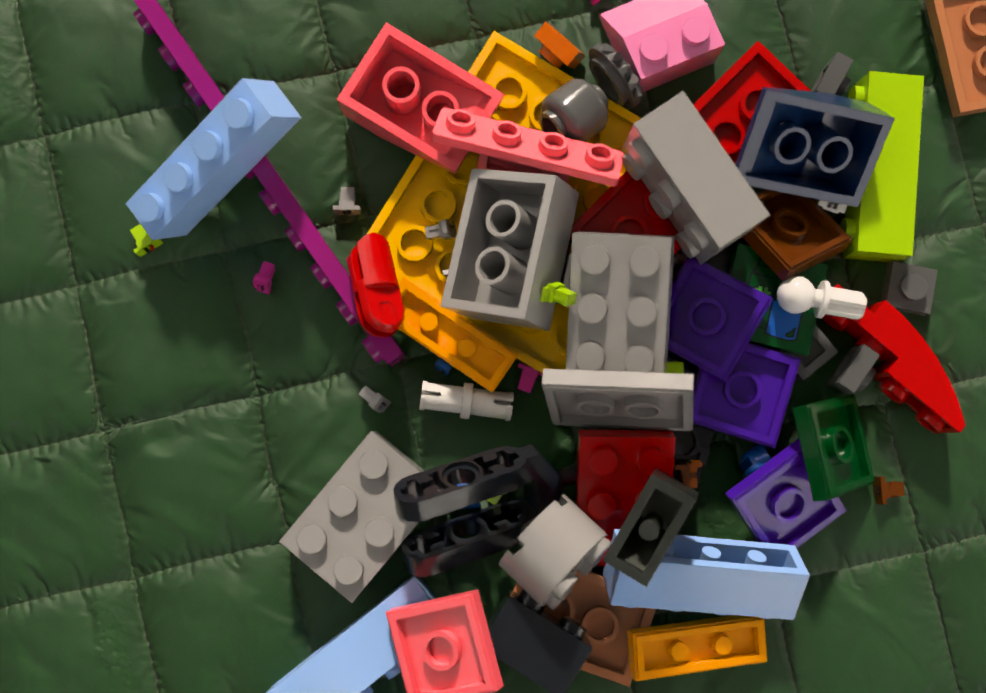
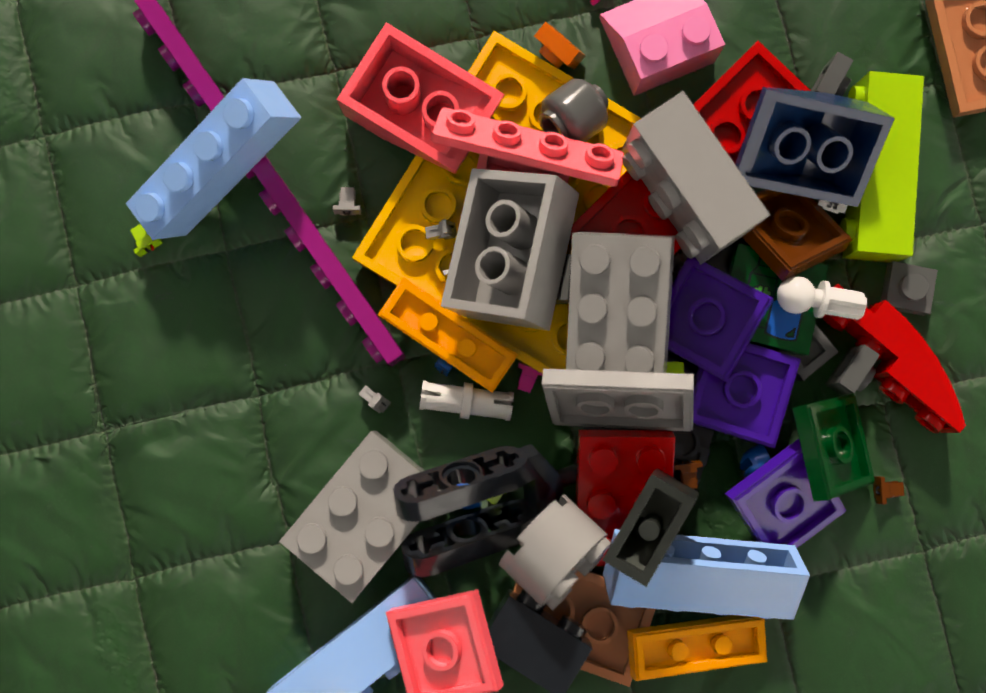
(262, 280): dark pink piece -> none
(375, 286): red arm -> none
(557, 293): lime piece -> none
(614, 76): dark grey gear -> none

